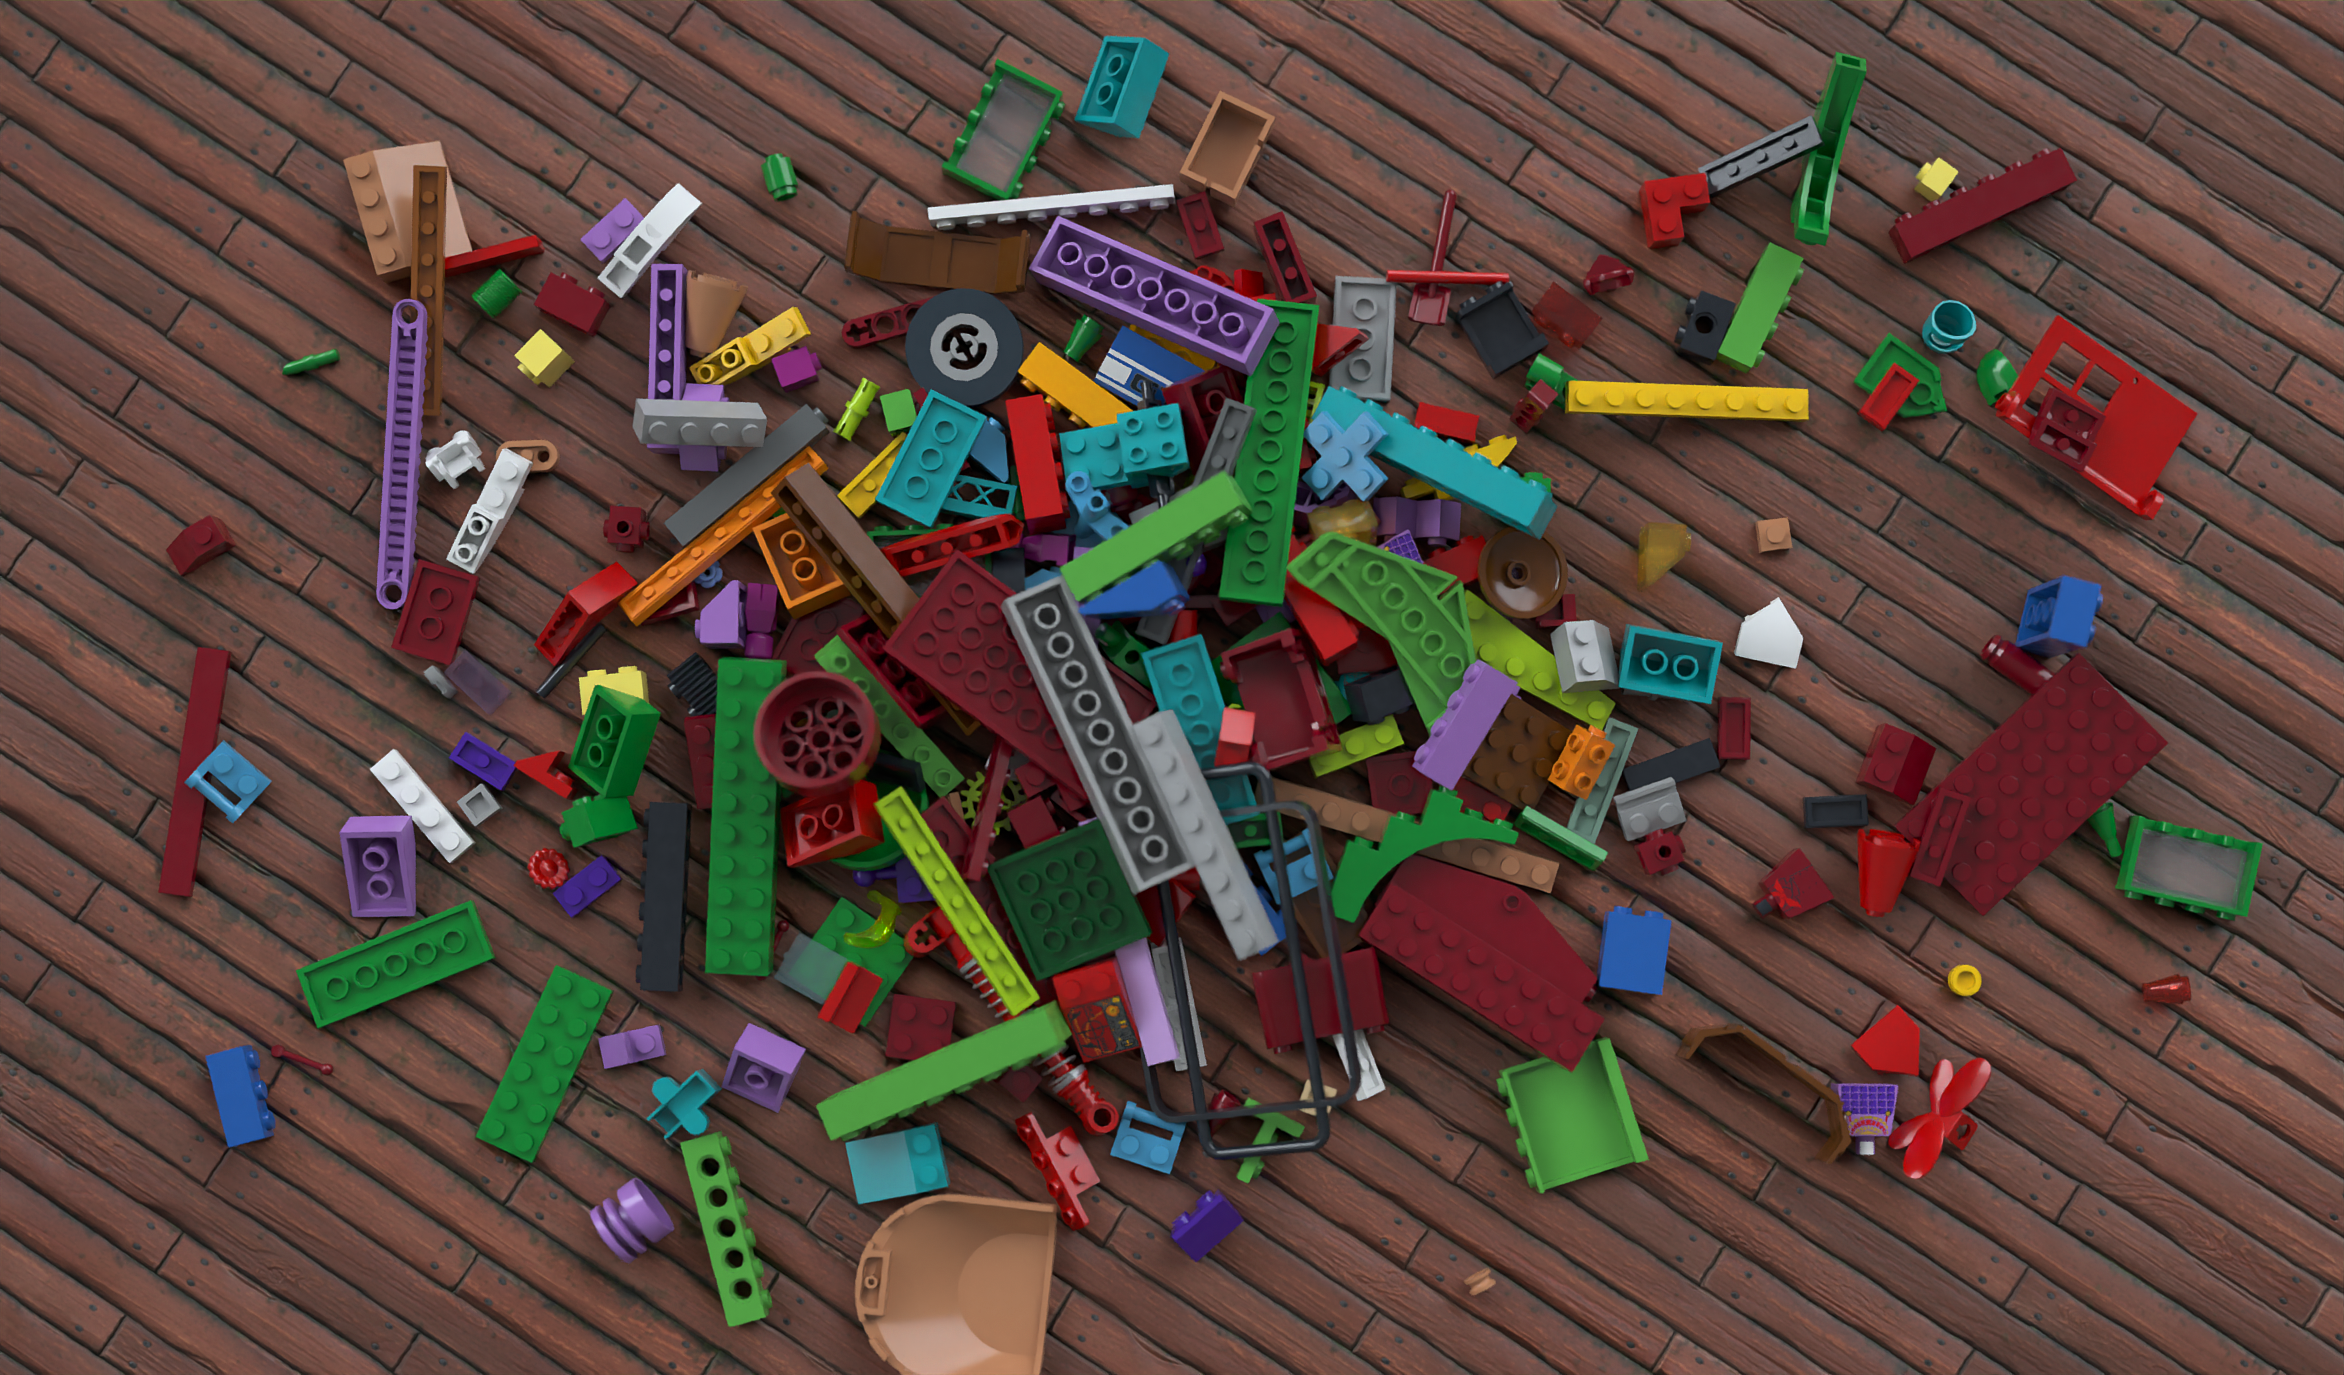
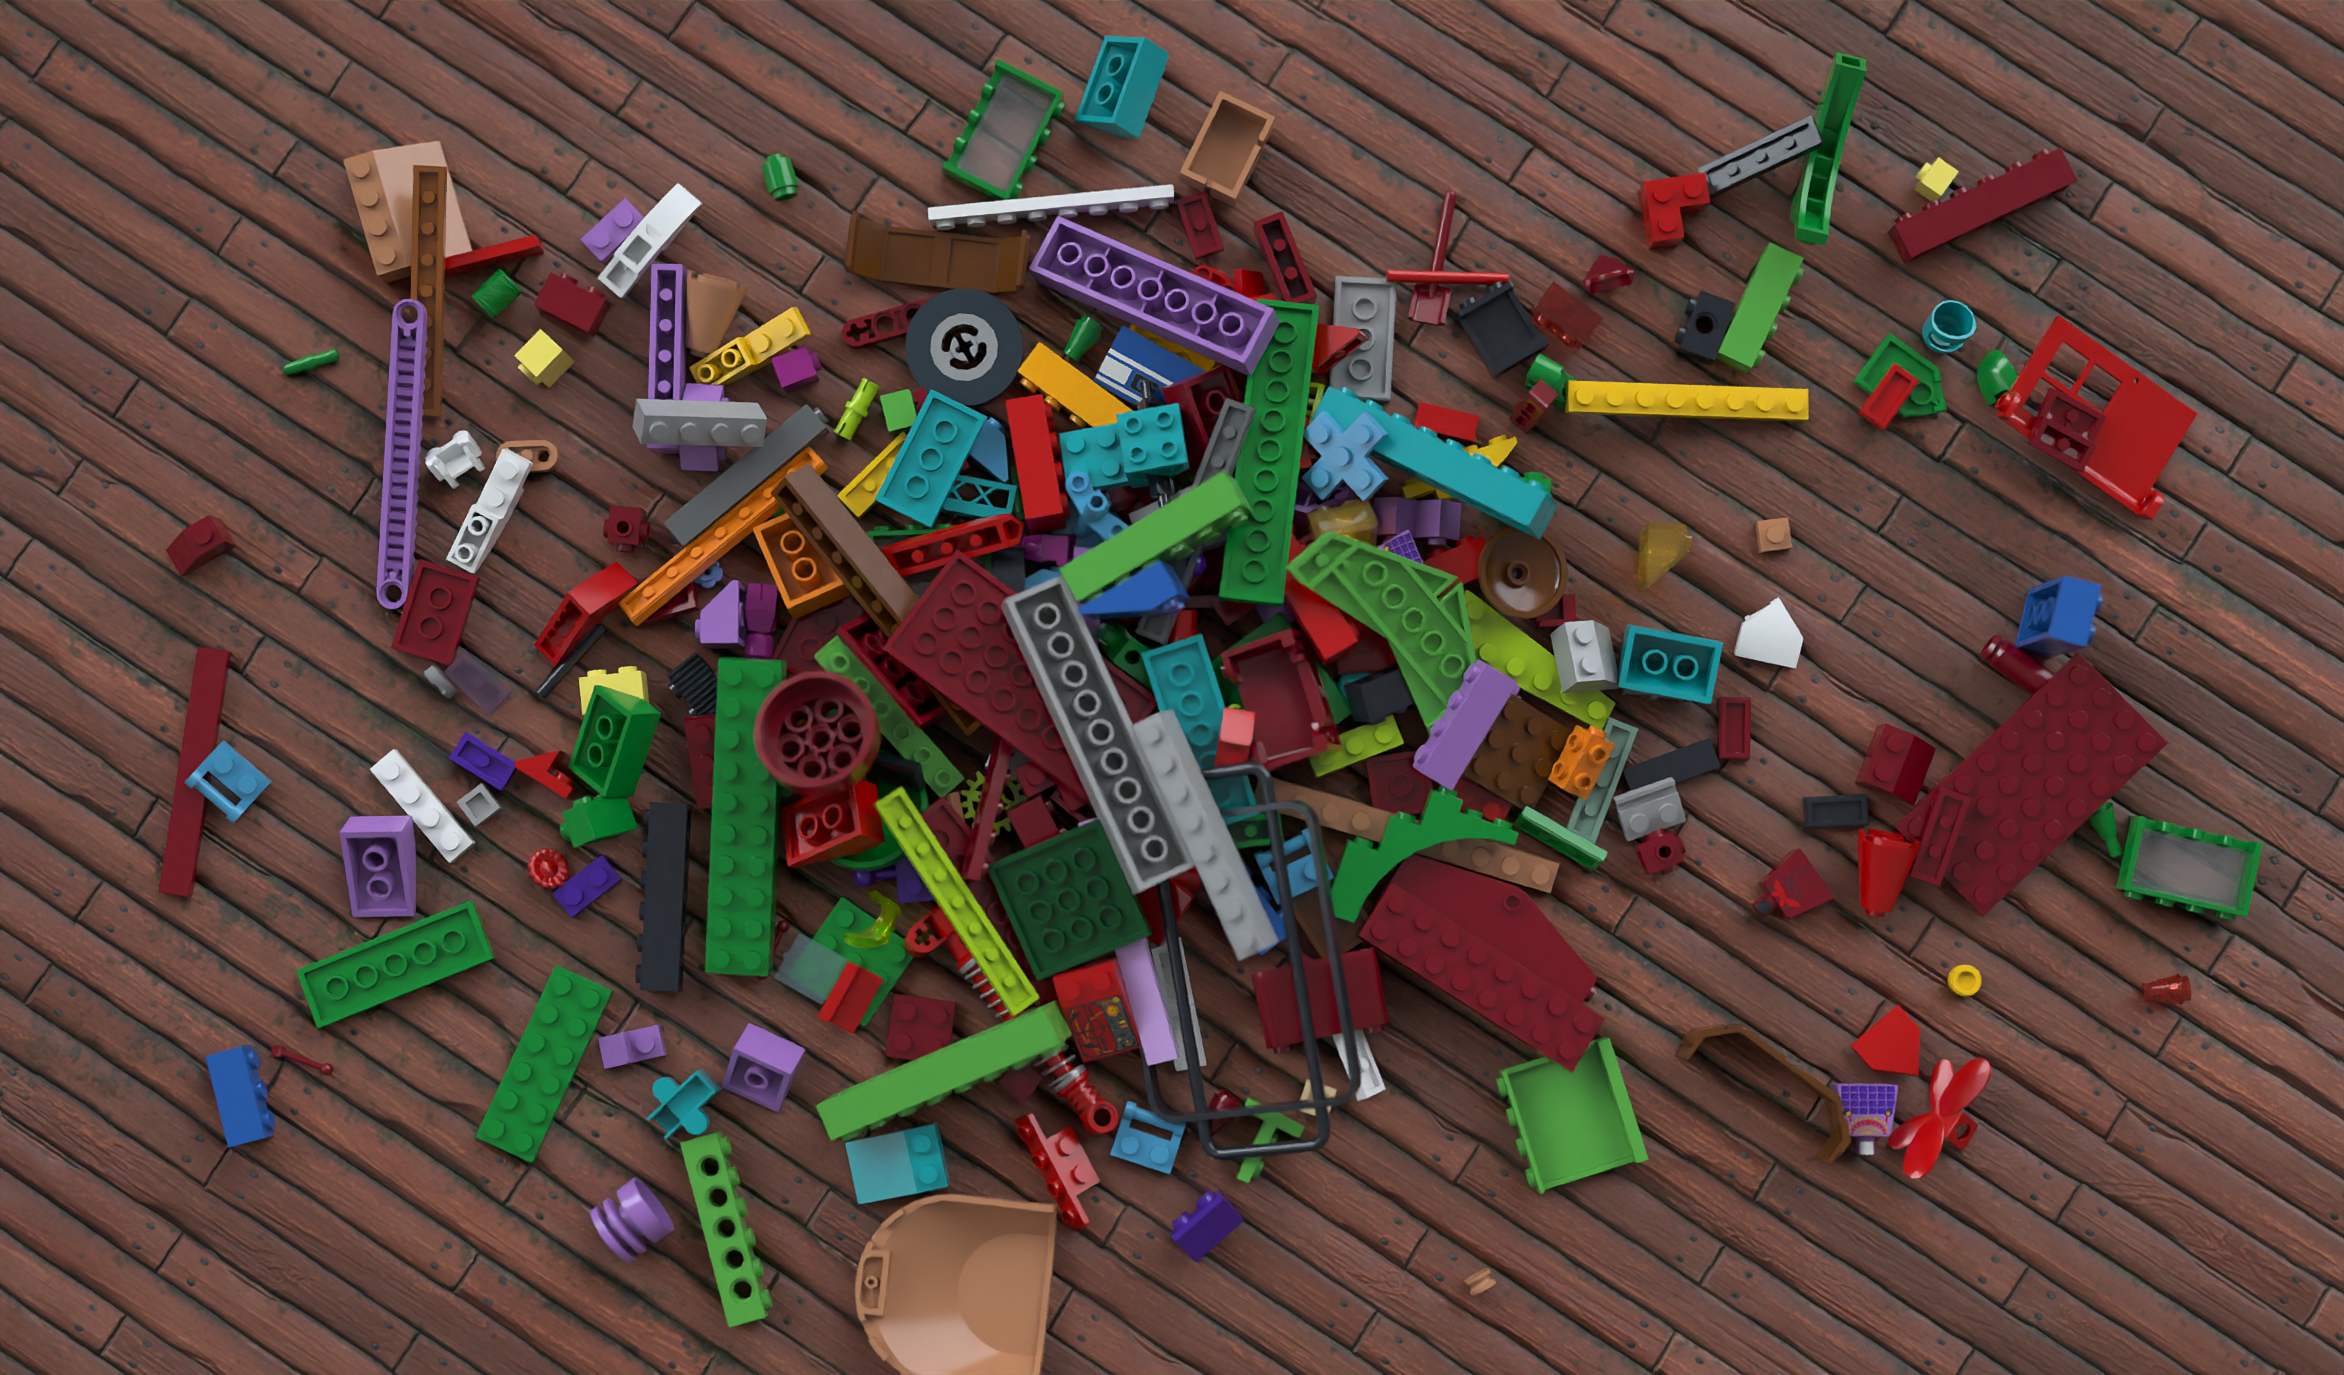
(1633, 951): blue brick -> none

